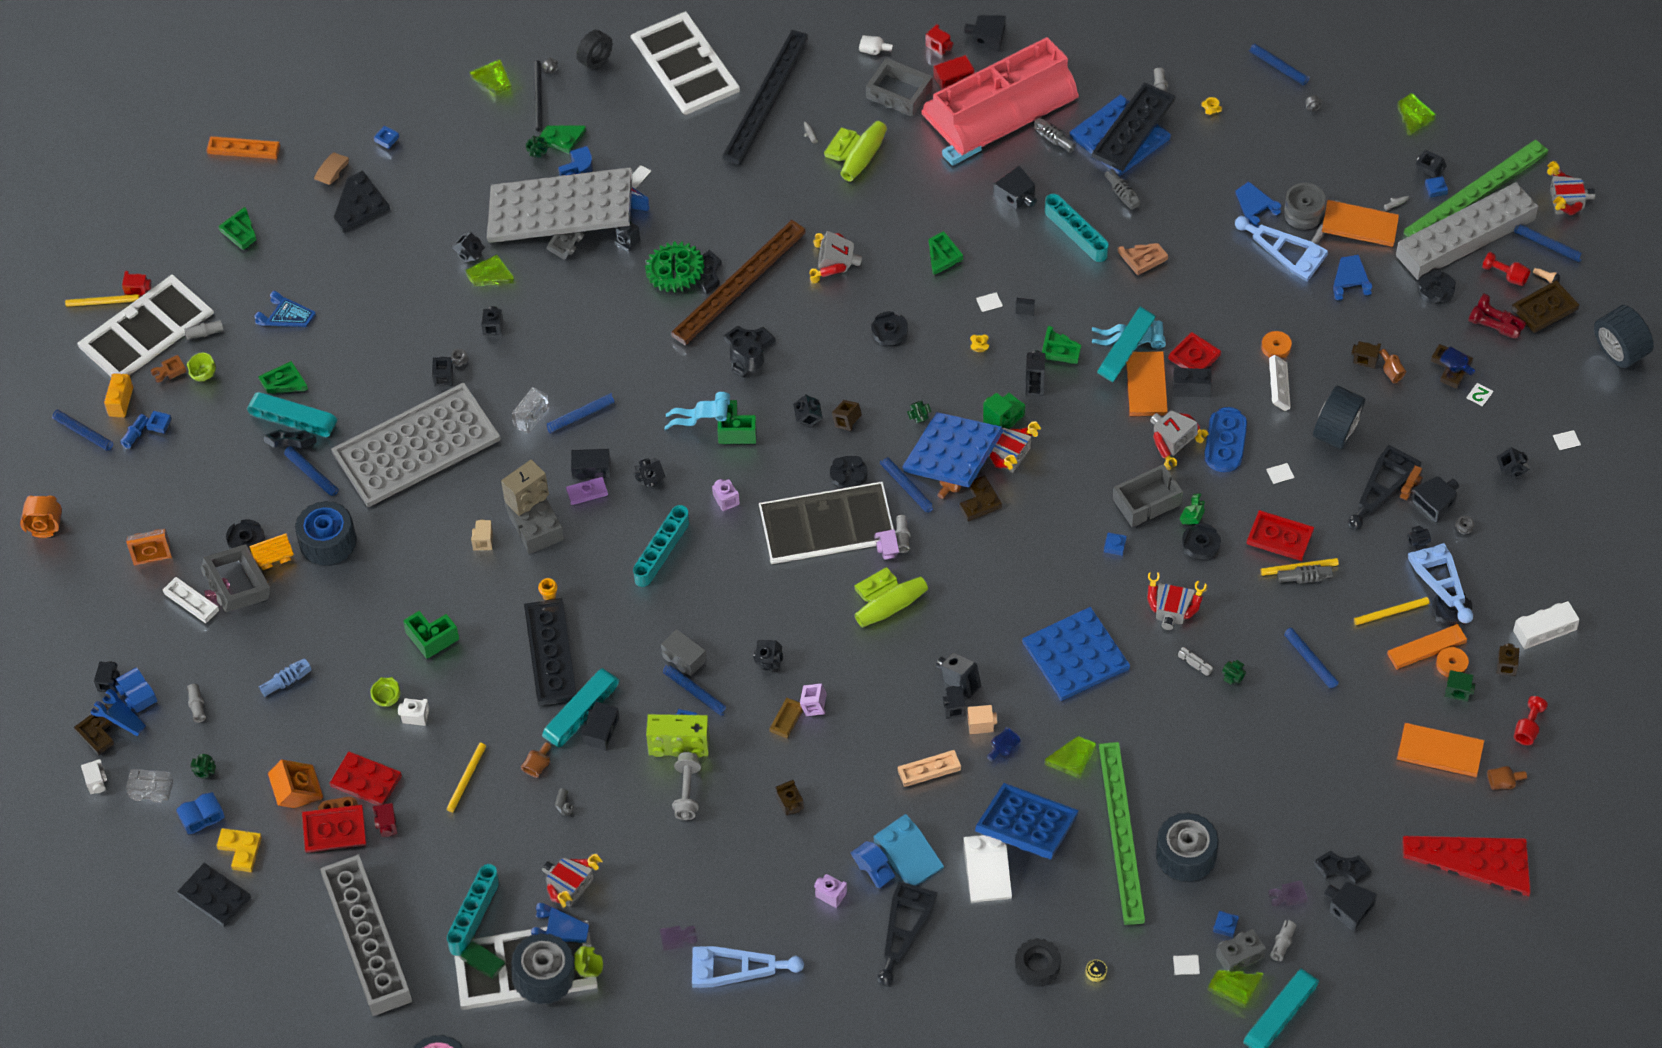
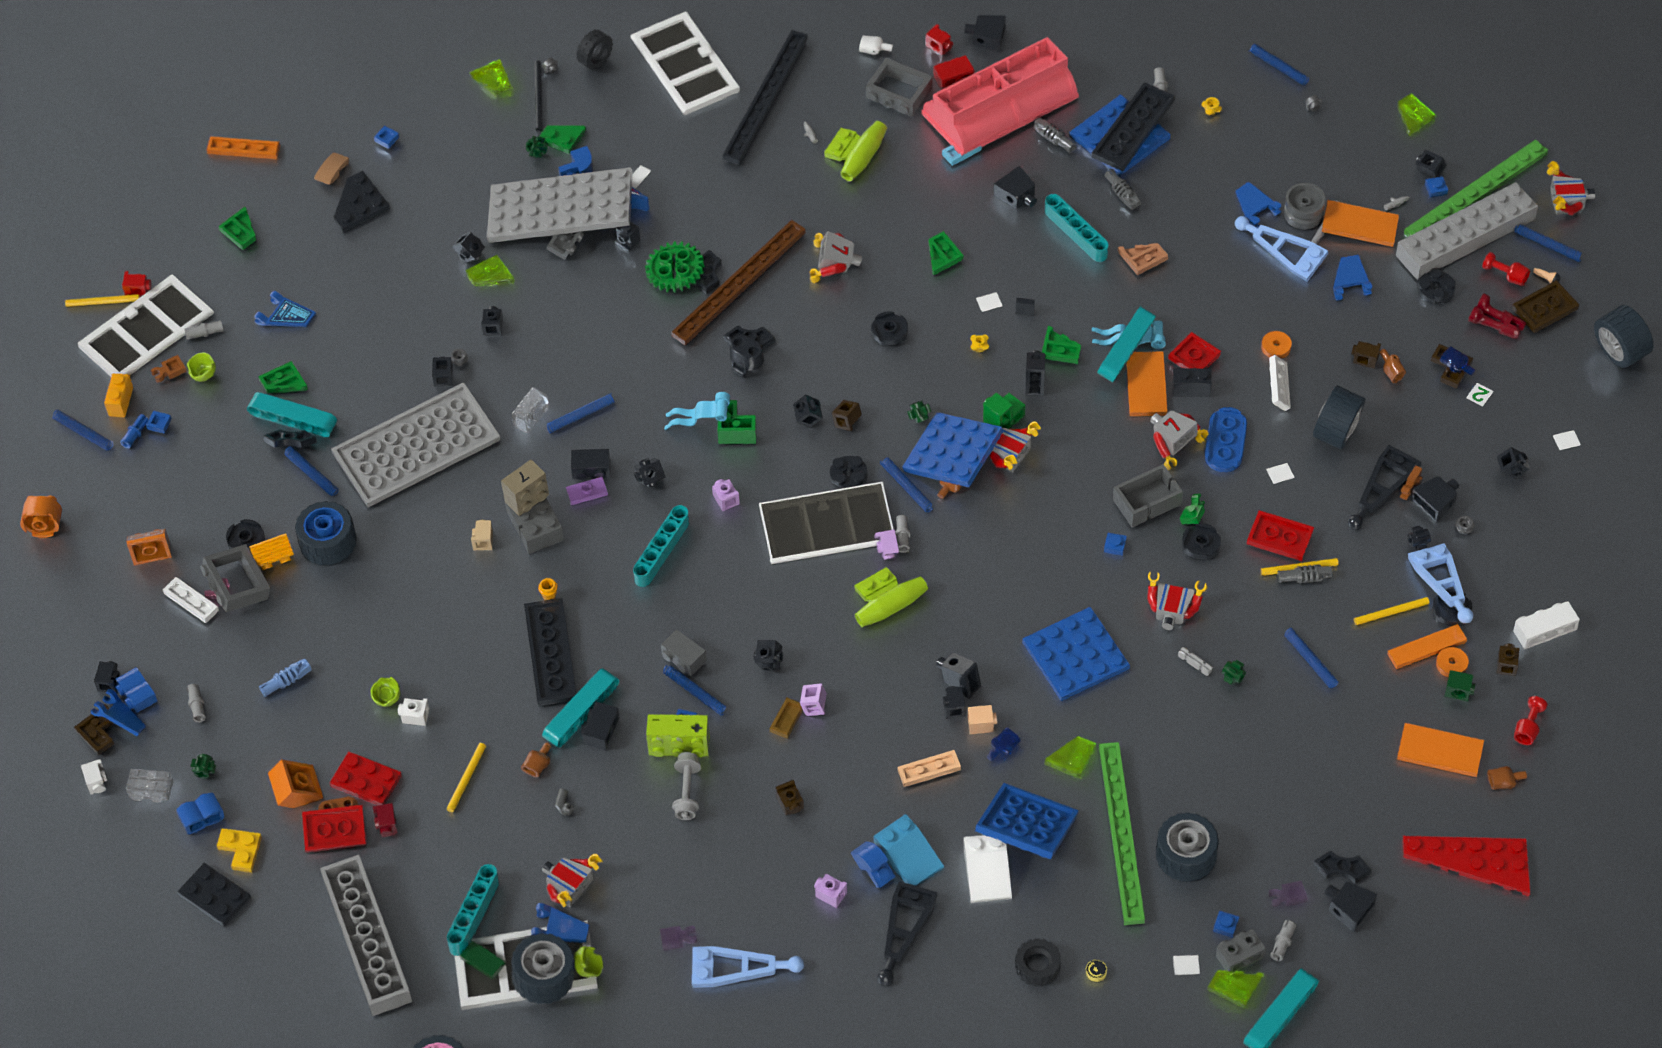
(433, 636): green brick -> none
(983, 502): dark brown plate -> none

